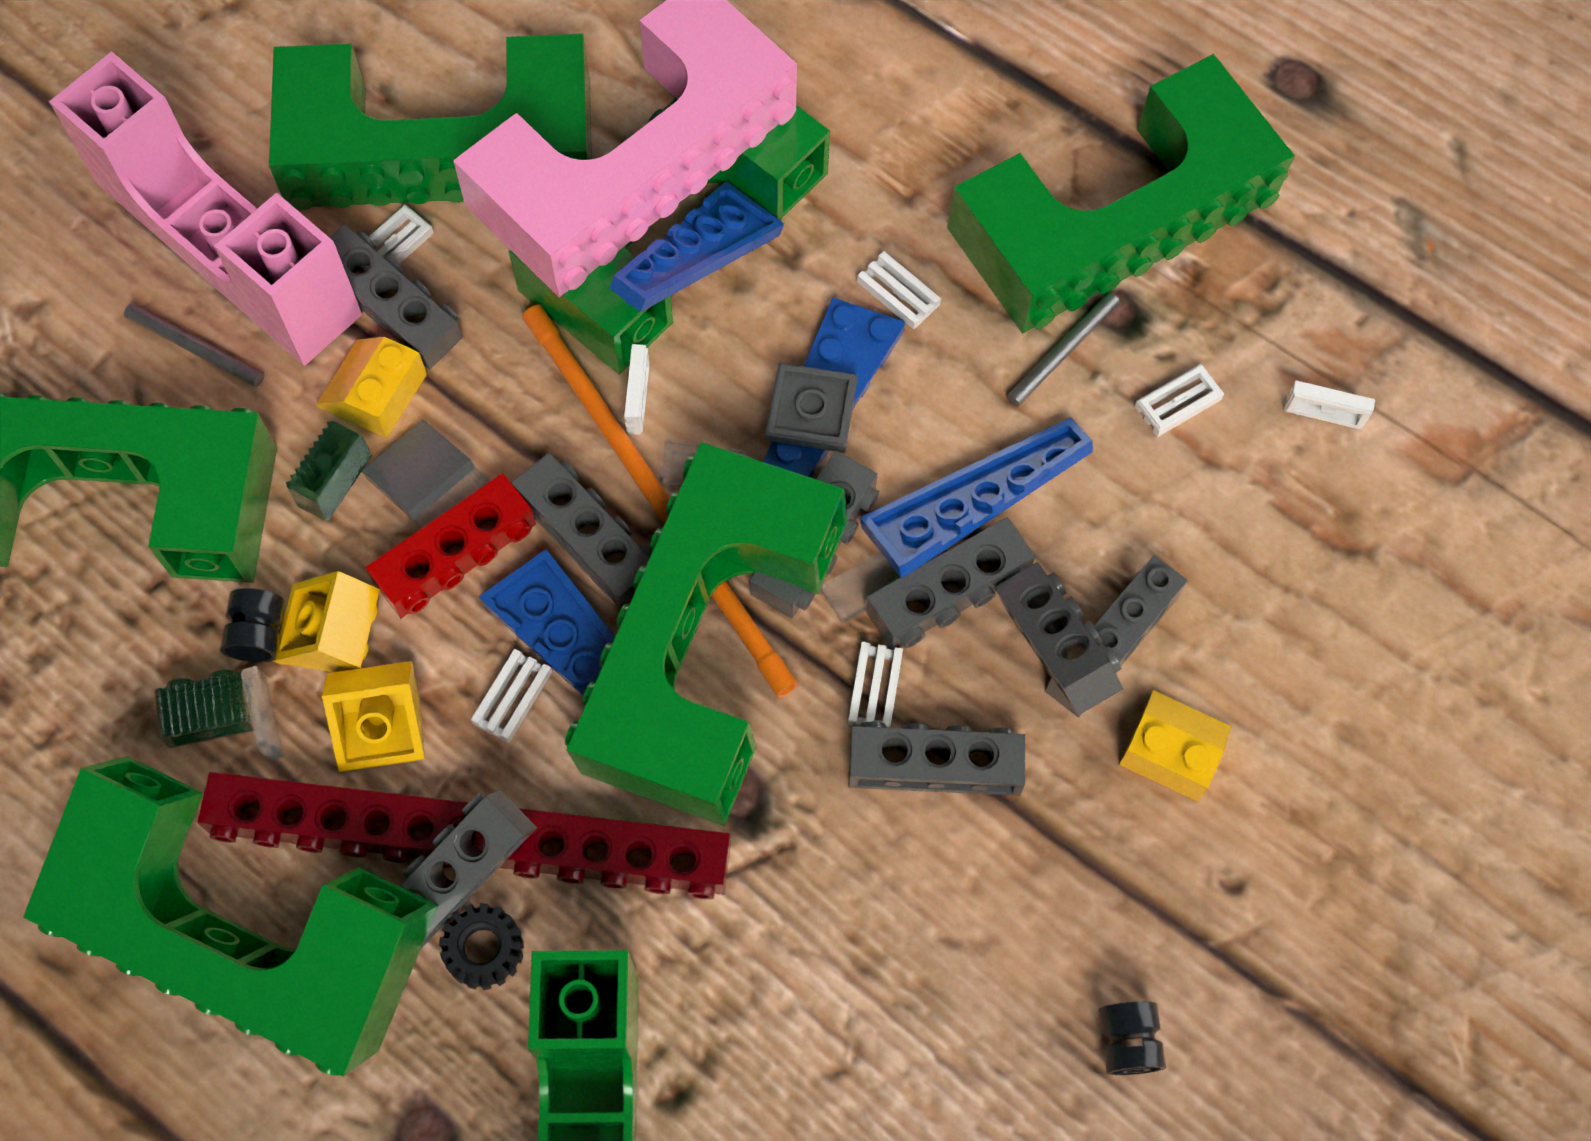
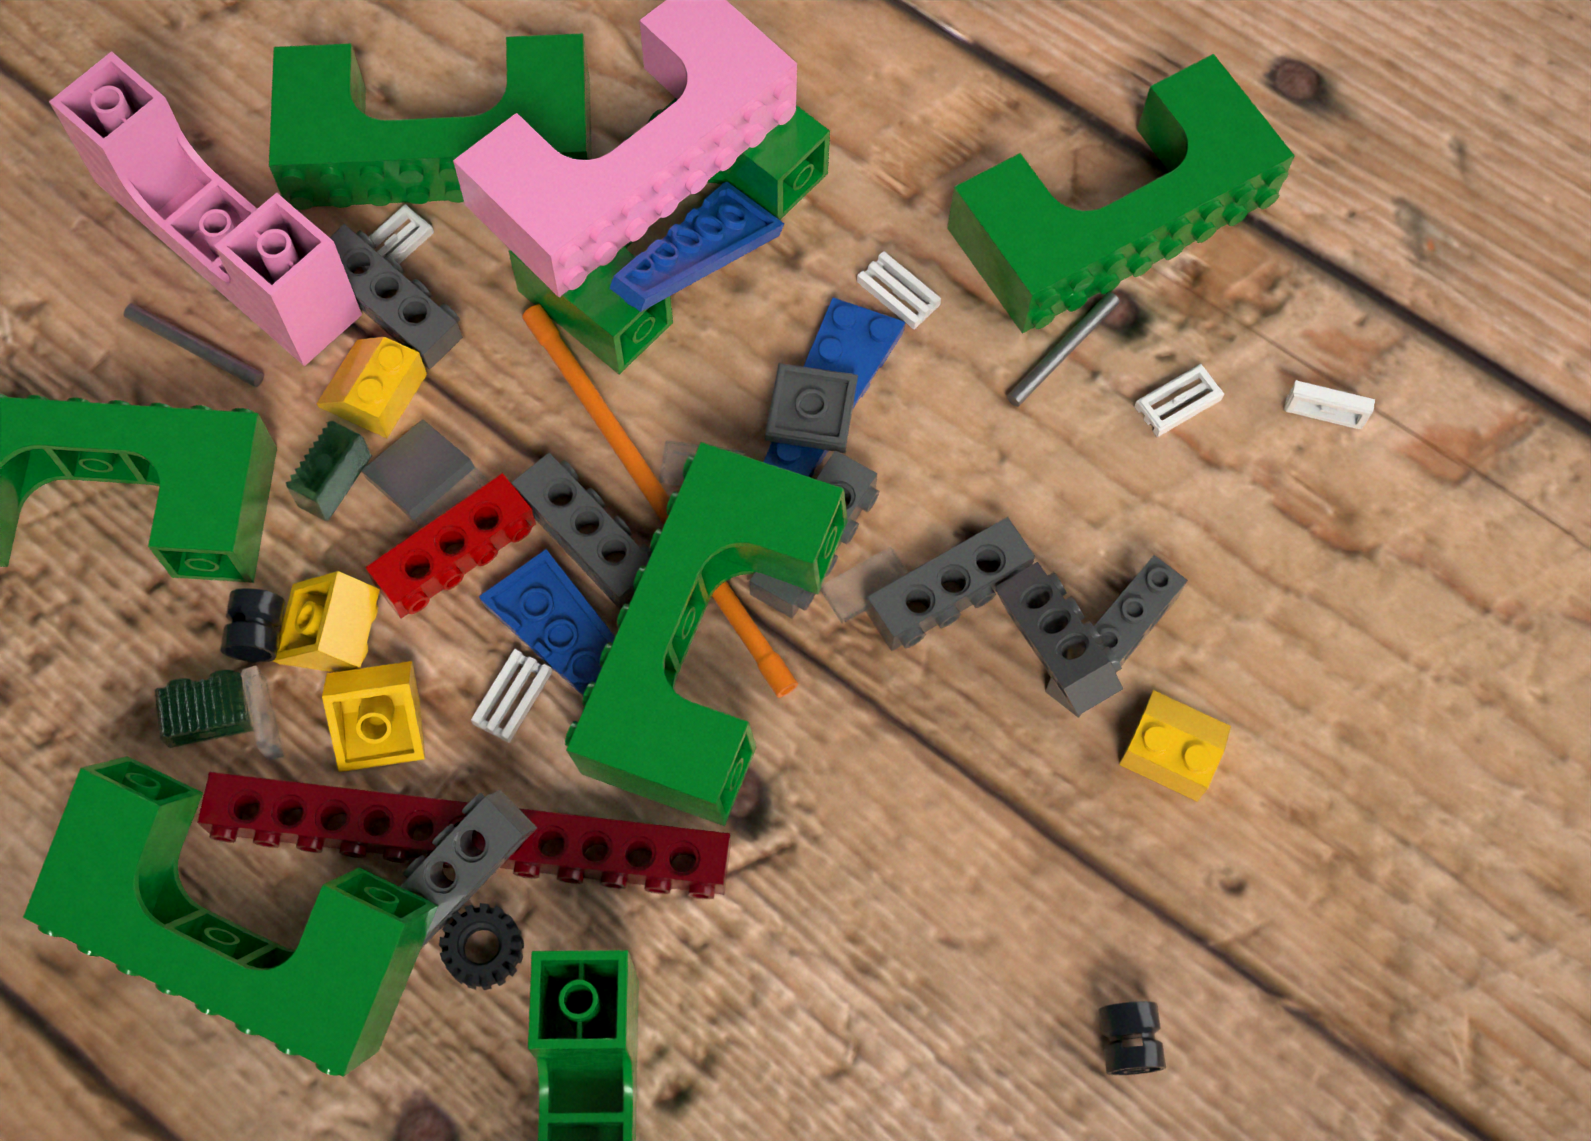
(637, 389): white tile -> none
(880, 654): white tile -> none
(917, 773): dark grey brick -> none
(949, 509): blue wing -> none

